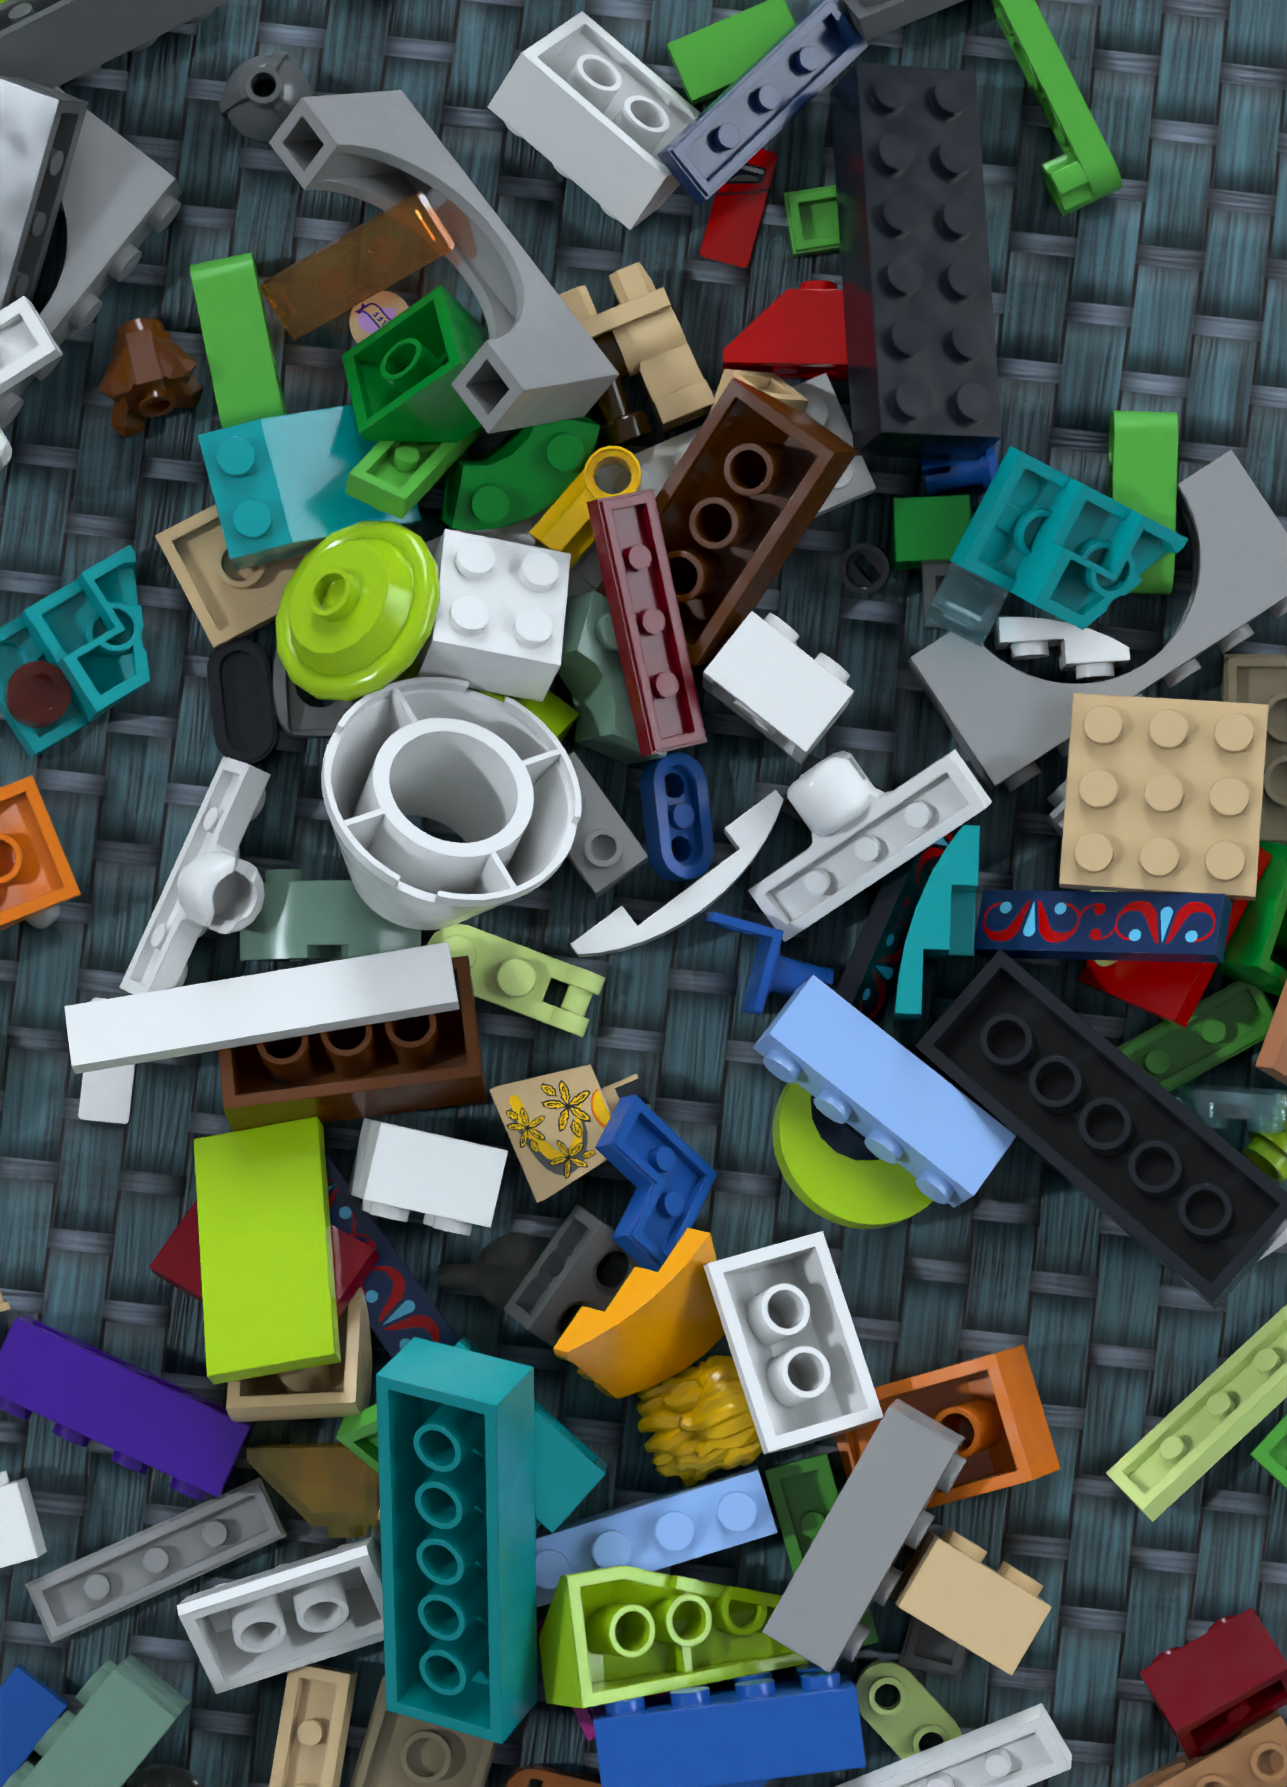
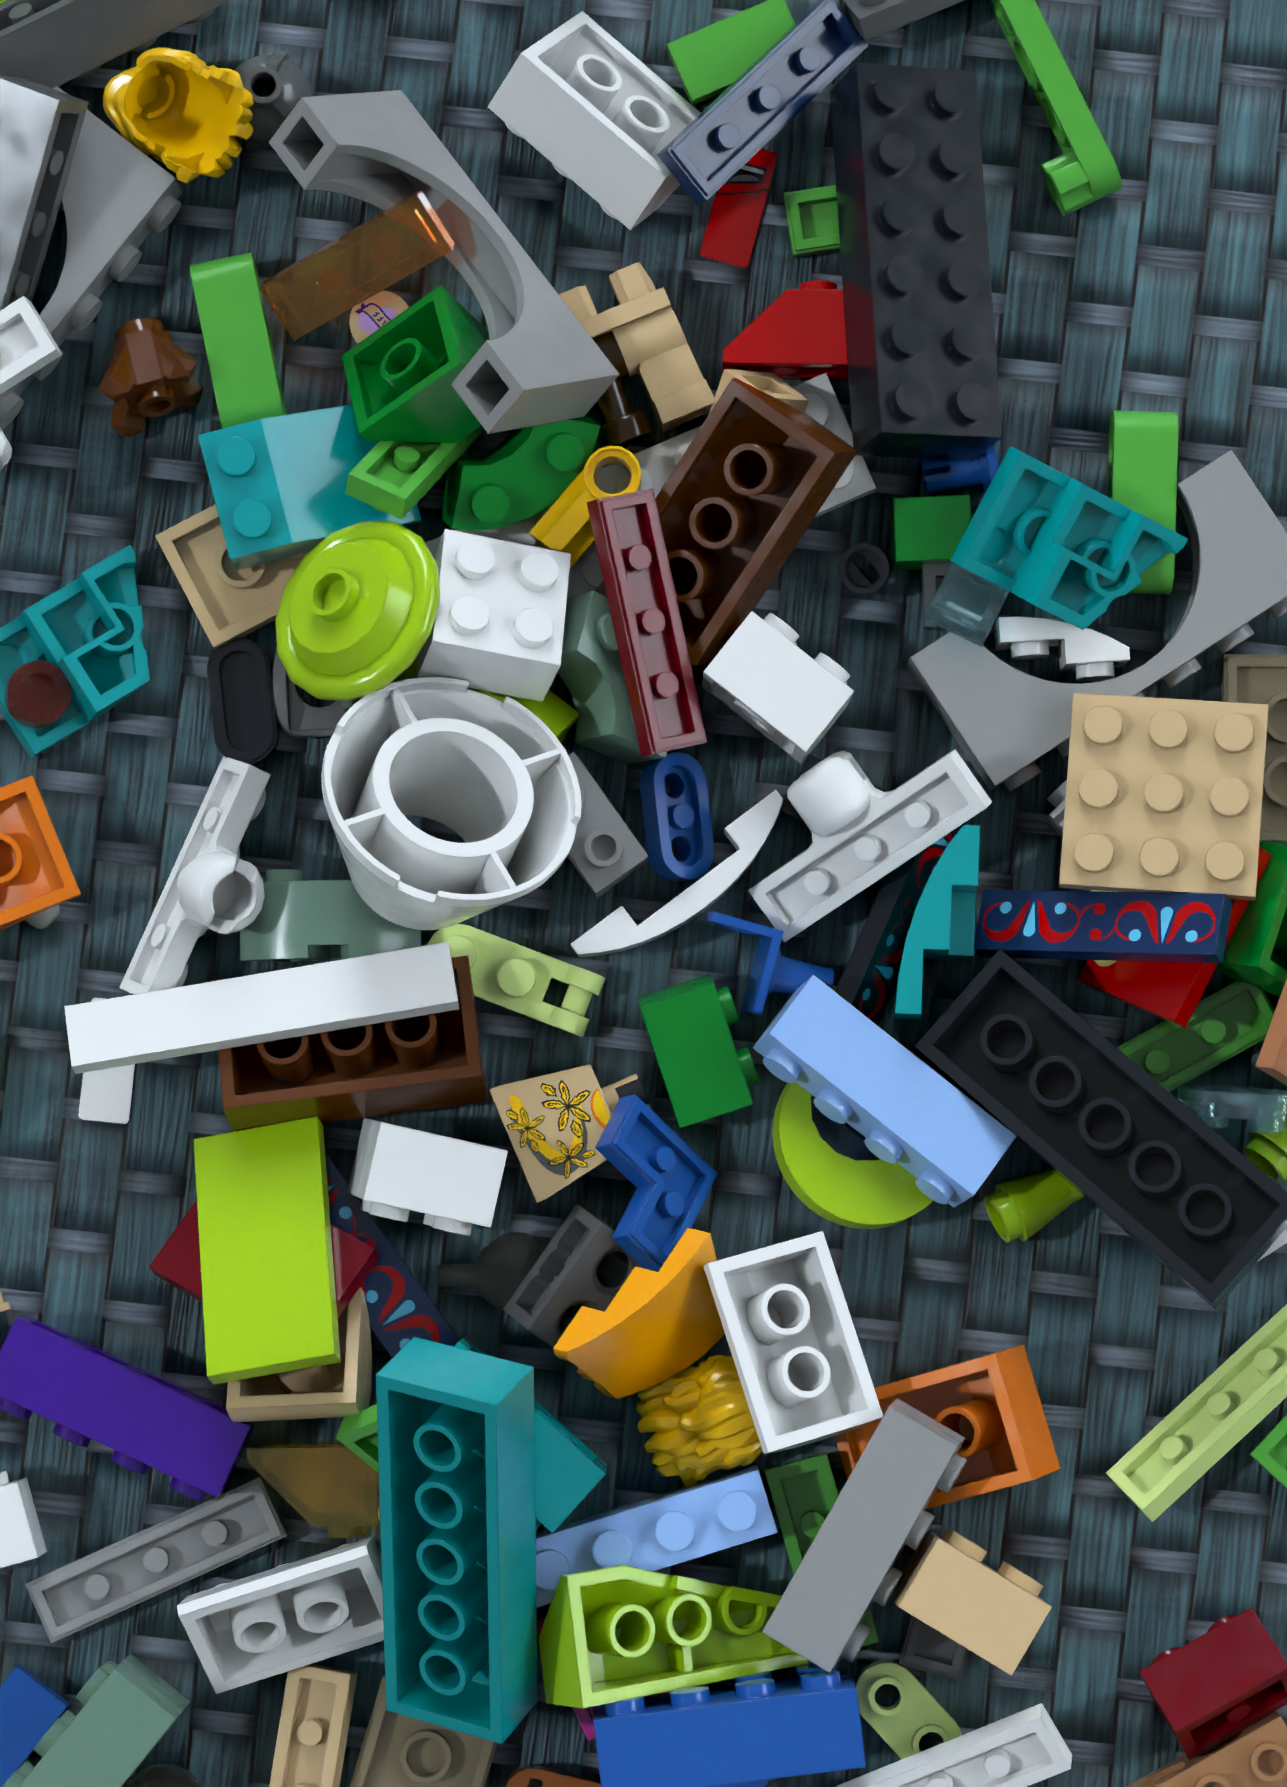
(181, 111): none -> yellow hair
(697, 1050): none -> green brick
(1028, 1204): none -> lime cone

